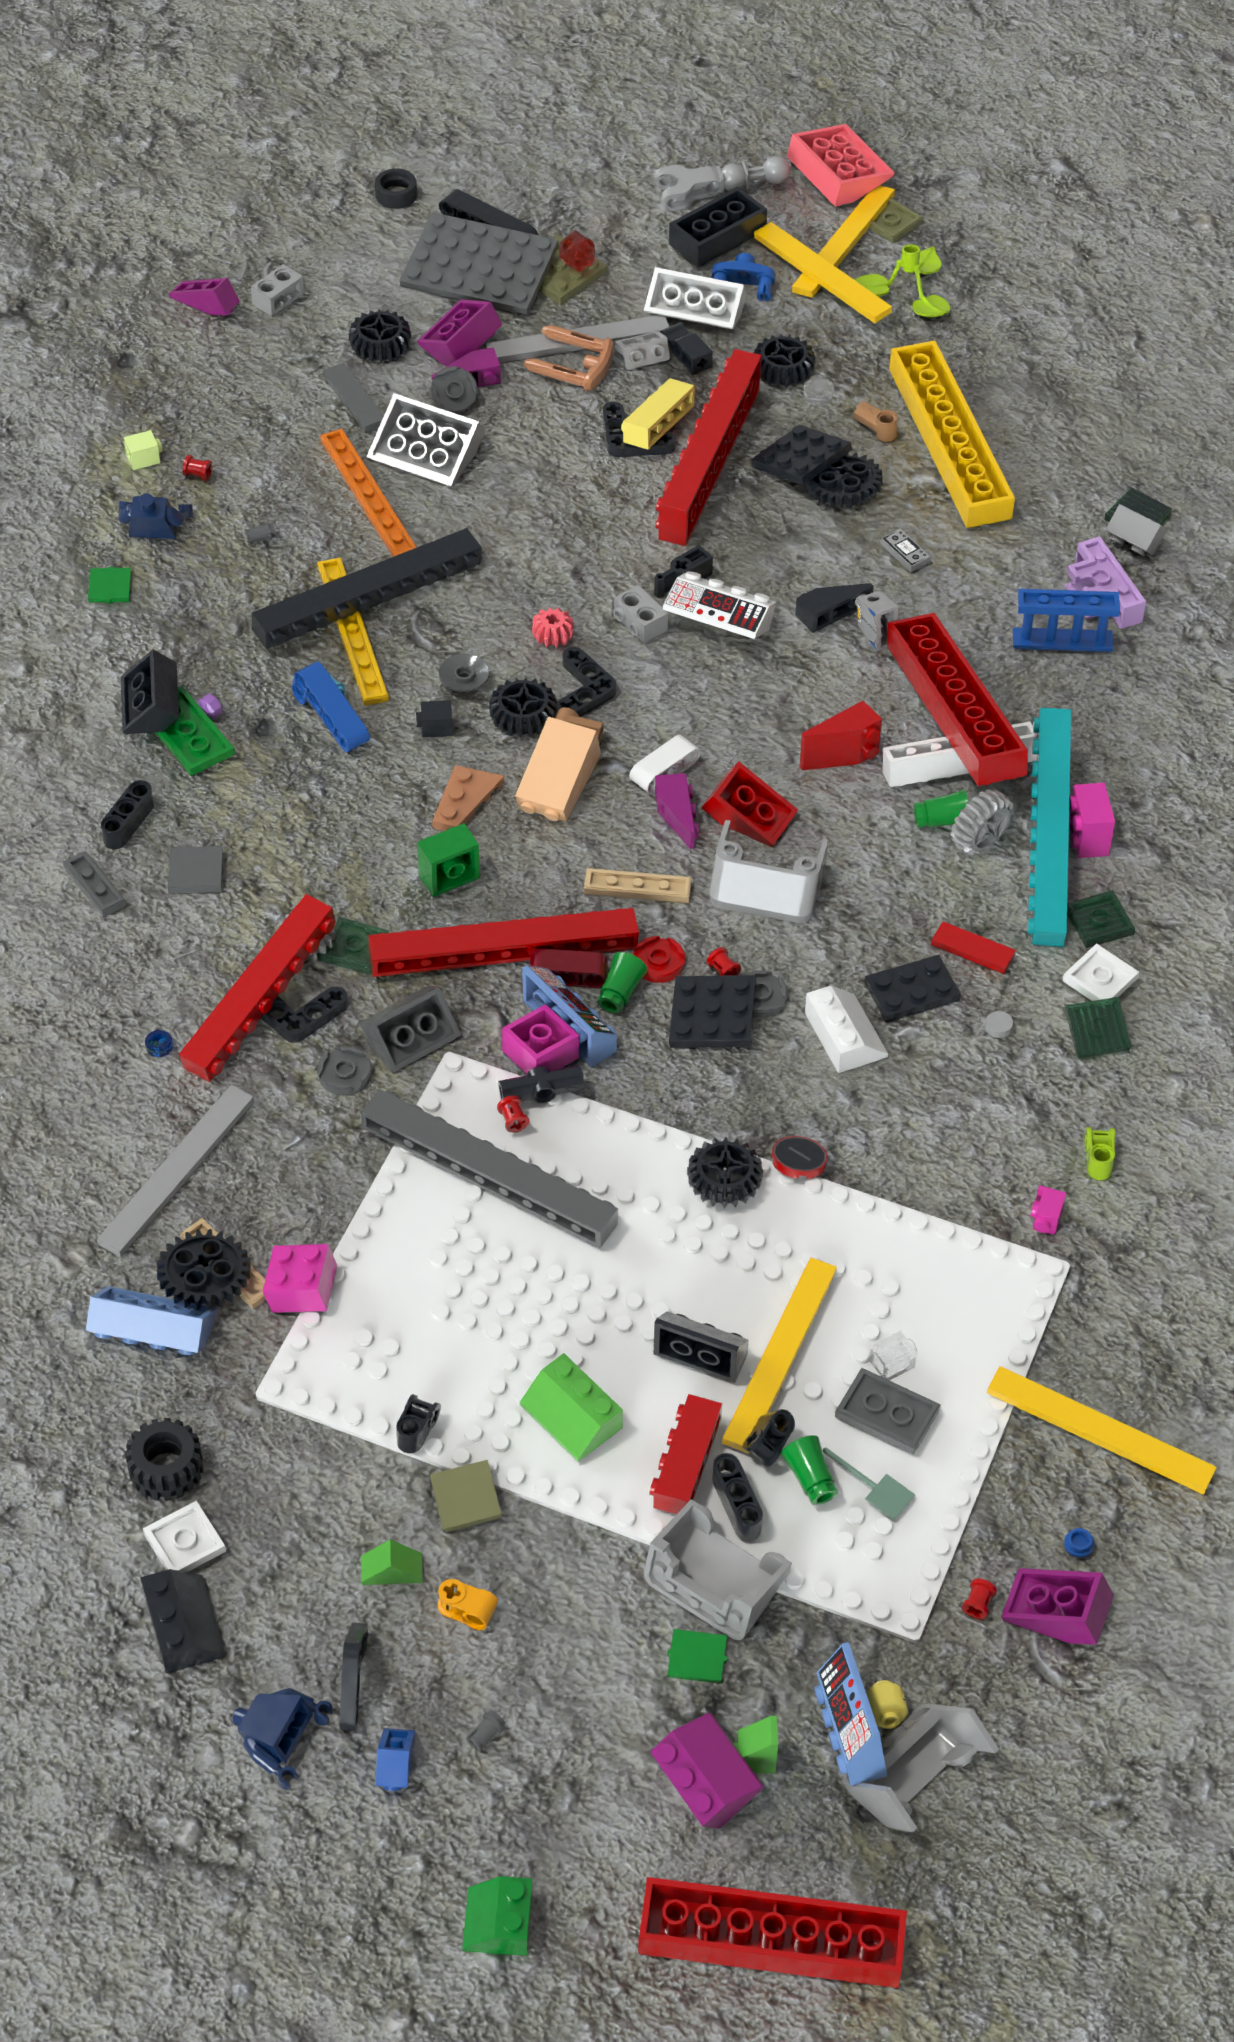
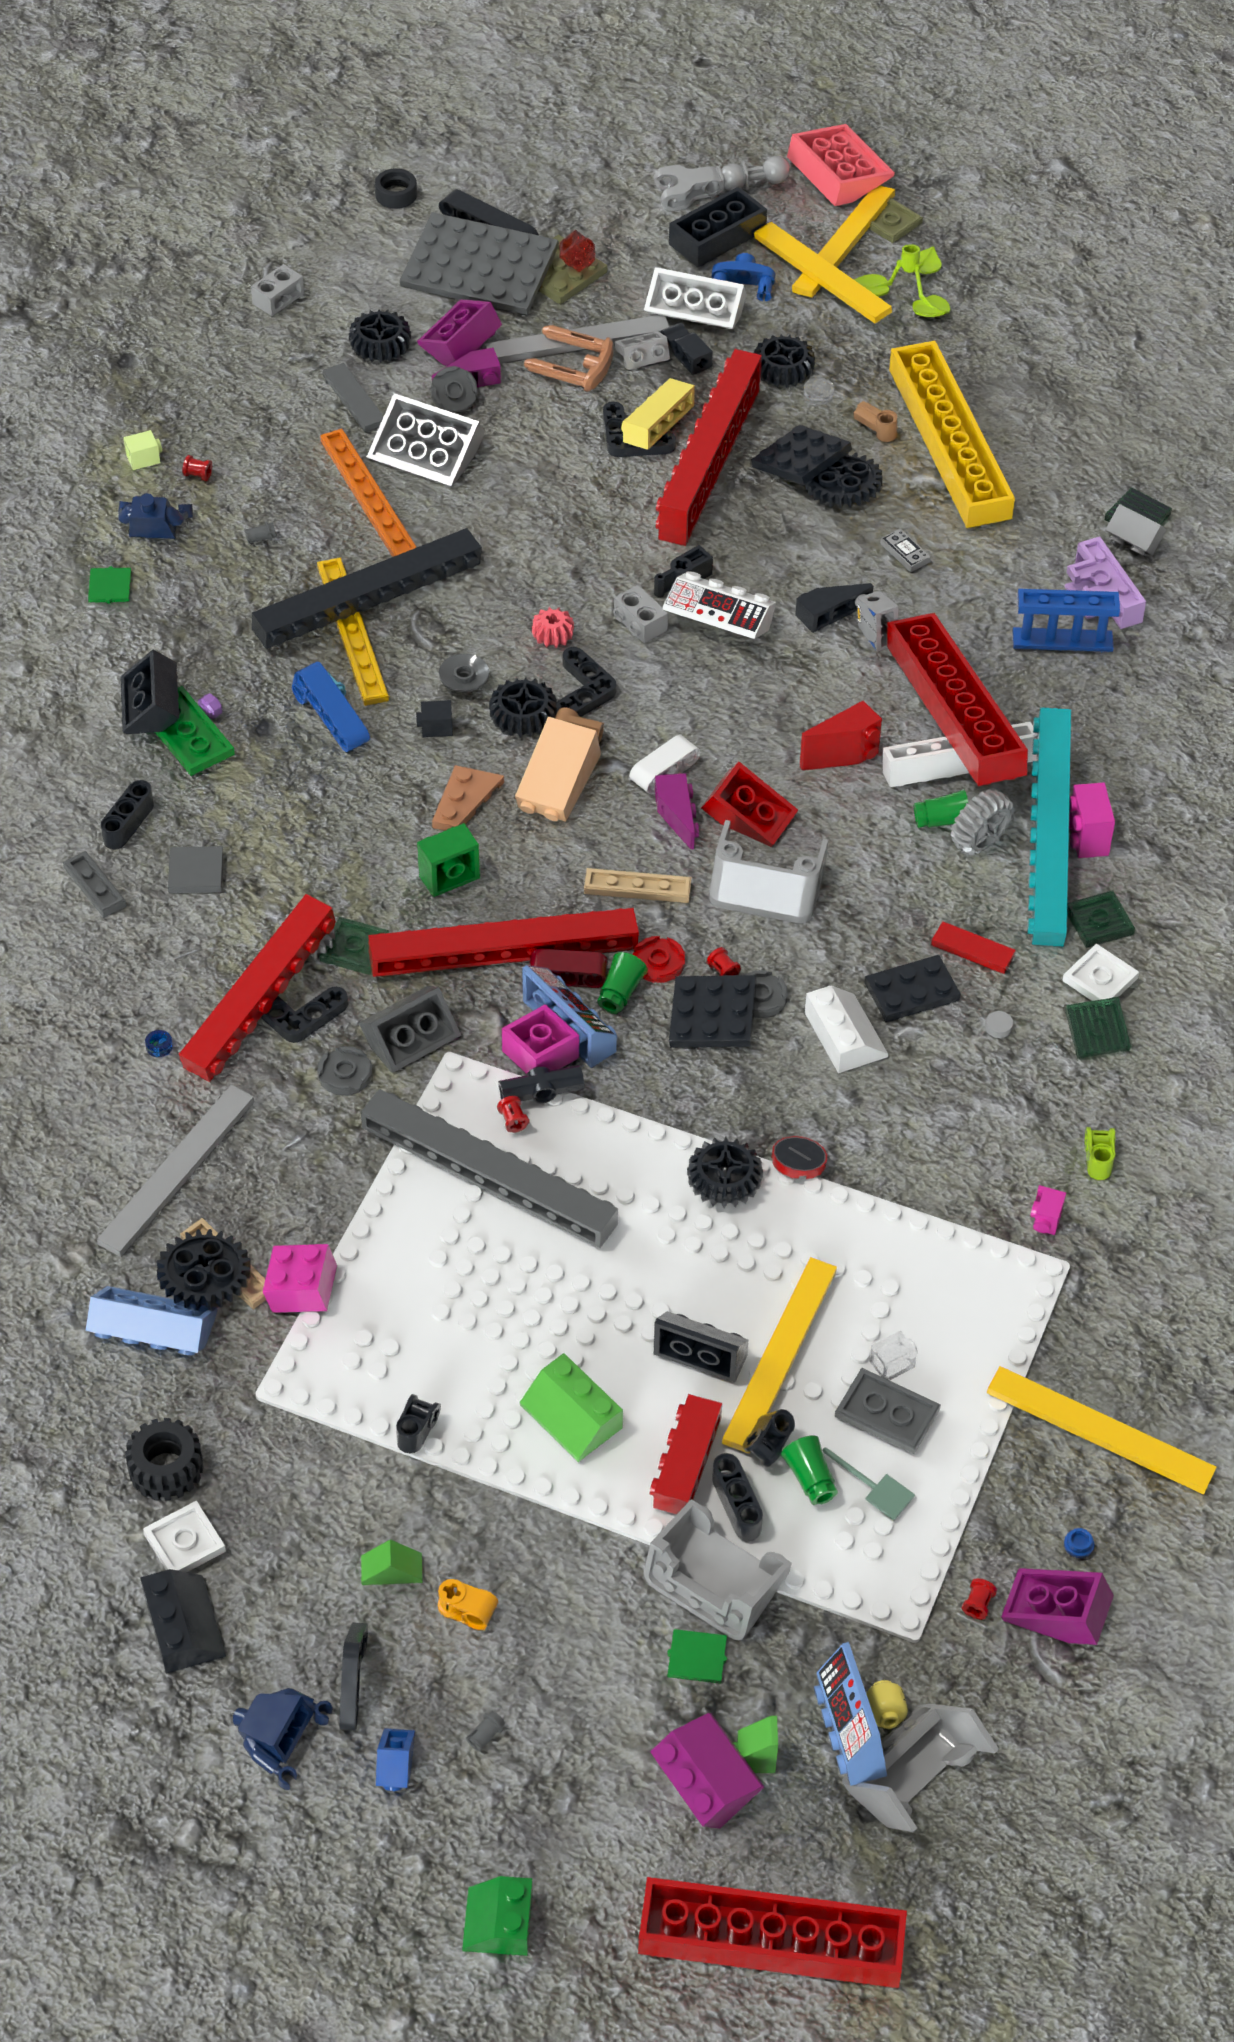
(207, 295): magenta slope -> none
(465, 1496): olive tile -> none

